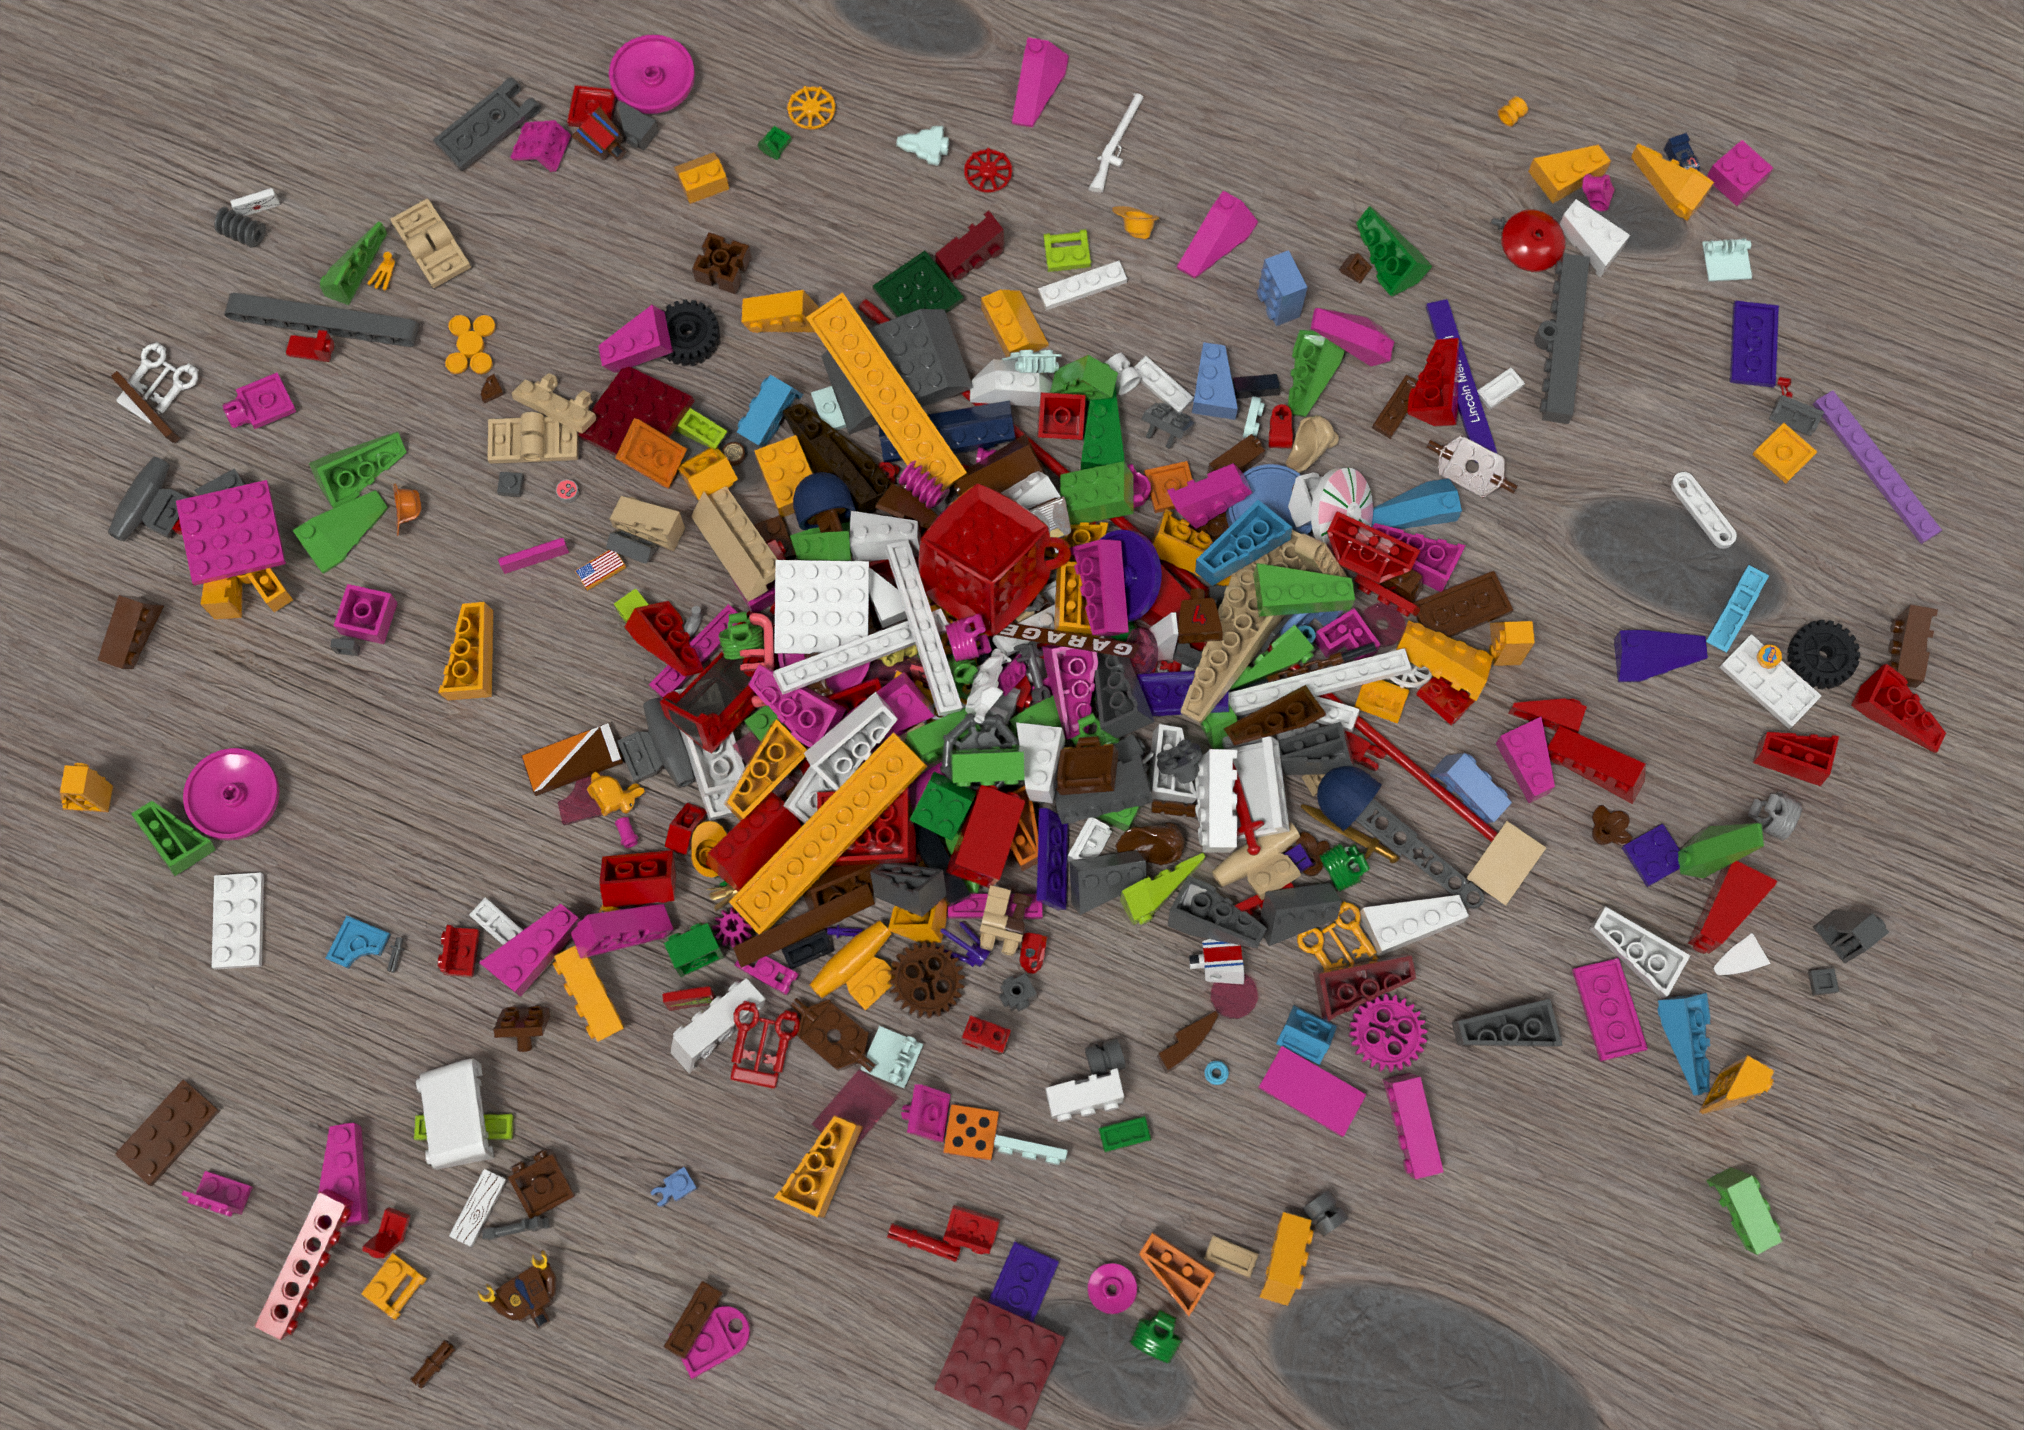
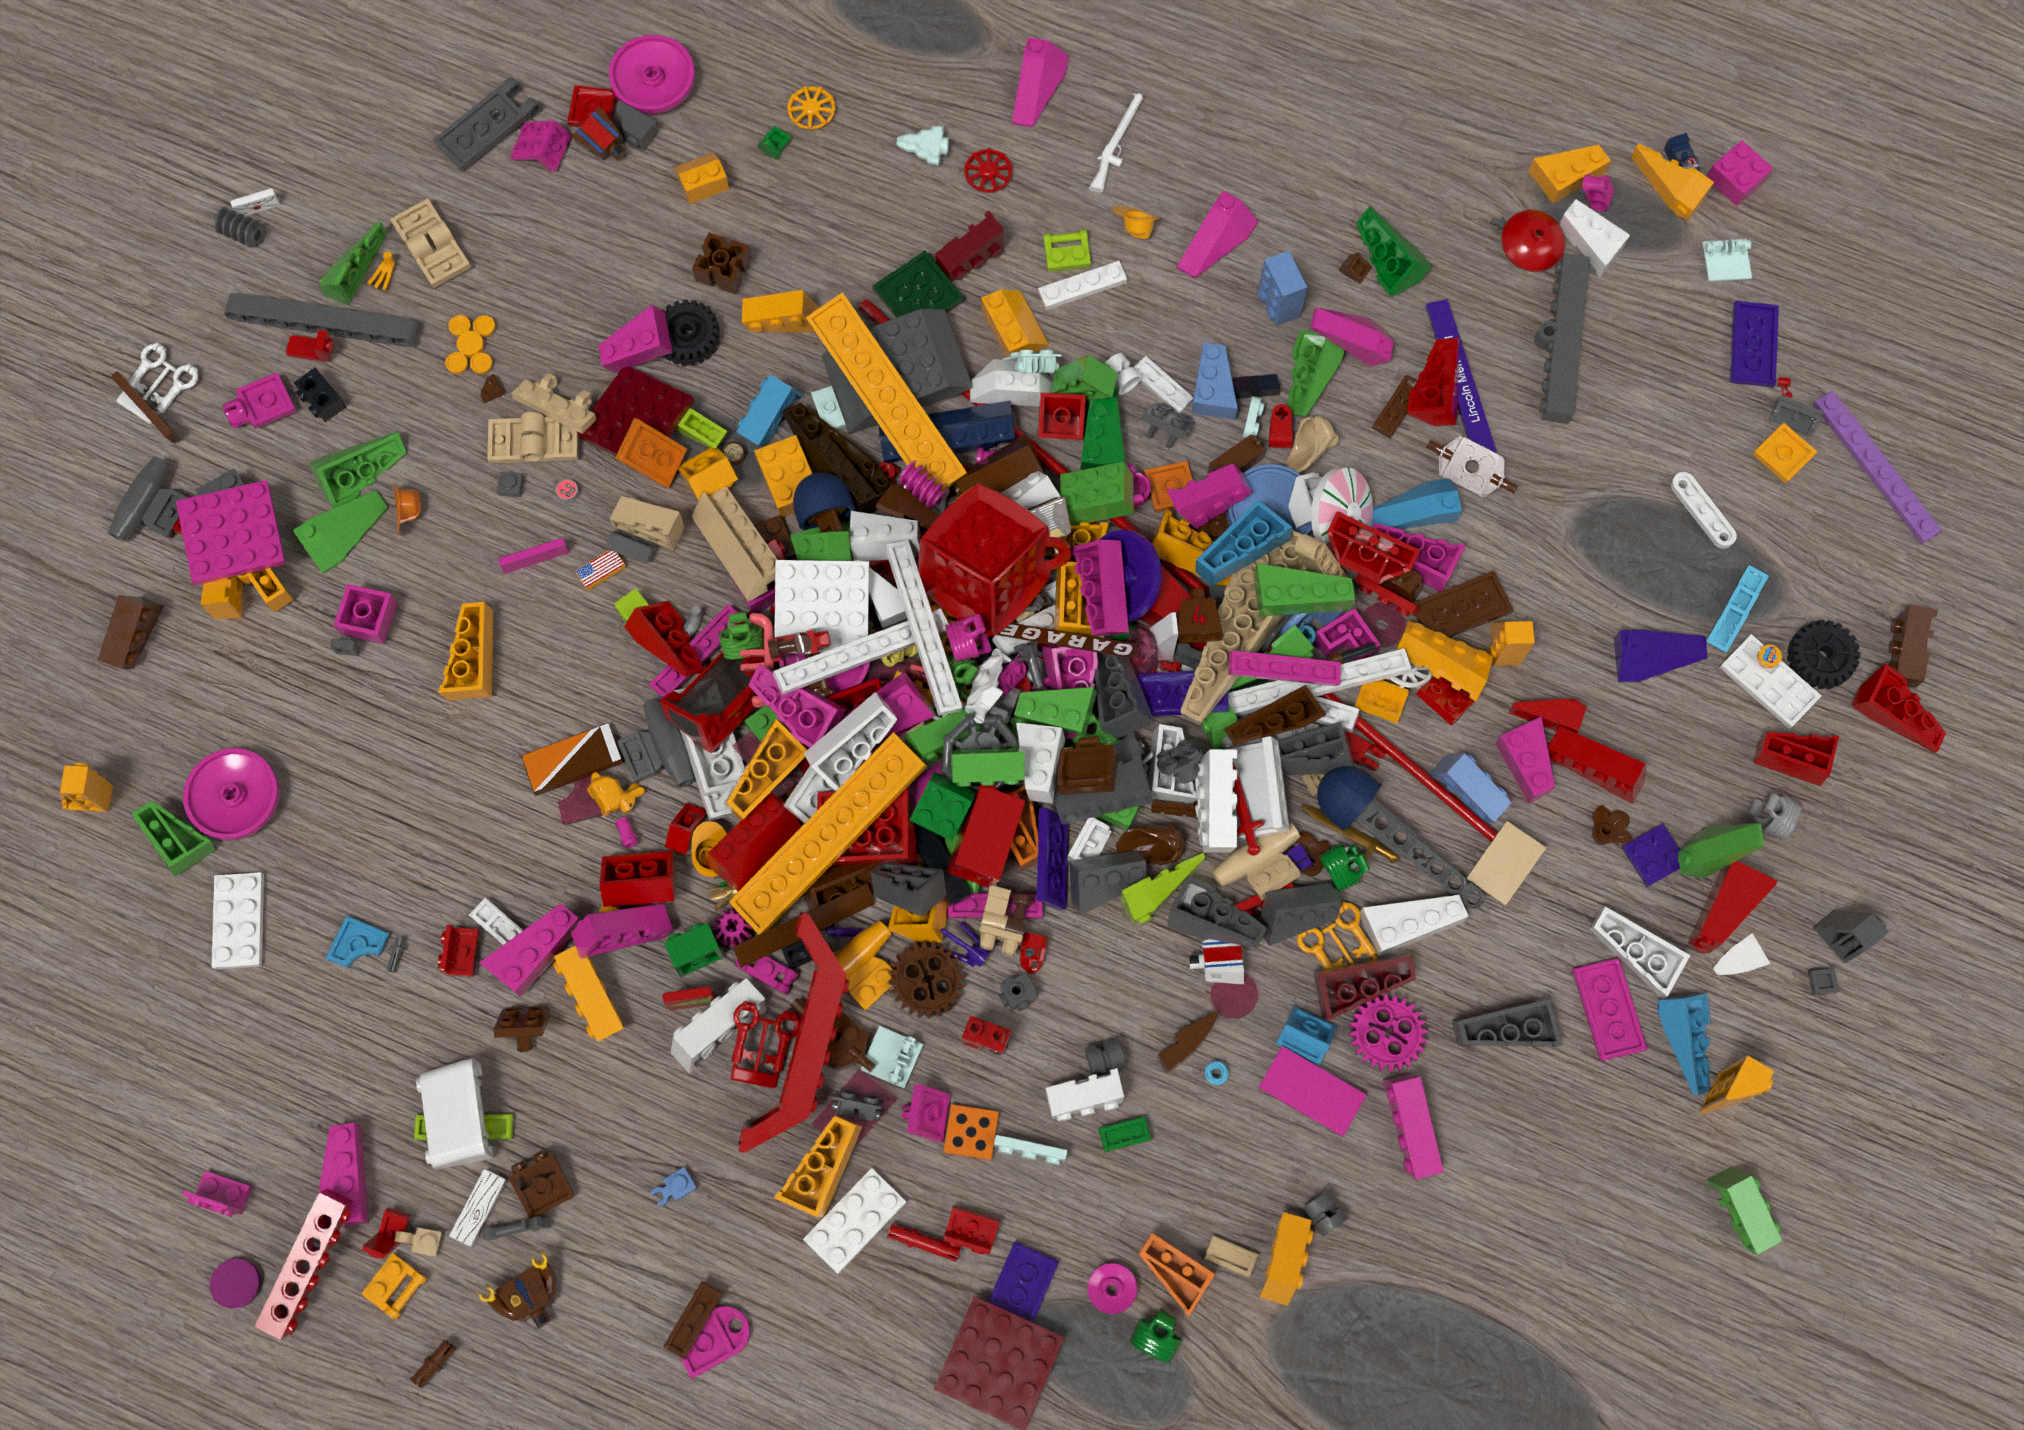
(167, 1132): reddish brown plate -> none
(235, 1283): none -> magenta tile
(321, 393): none -> black brick
(422, 1241): none -> tan plate
(798, 642): none -> hips
(810, 1045): none -> red slope
(849, 1101): none -> dark grey hinge
(854, 1221): none -> white plate
(1058, 708): none -> bright green wedge
(1284, 668): none -> dark pink plate
(1500, 388): white tile -> none
(1510, 113): light orange wheel -> none

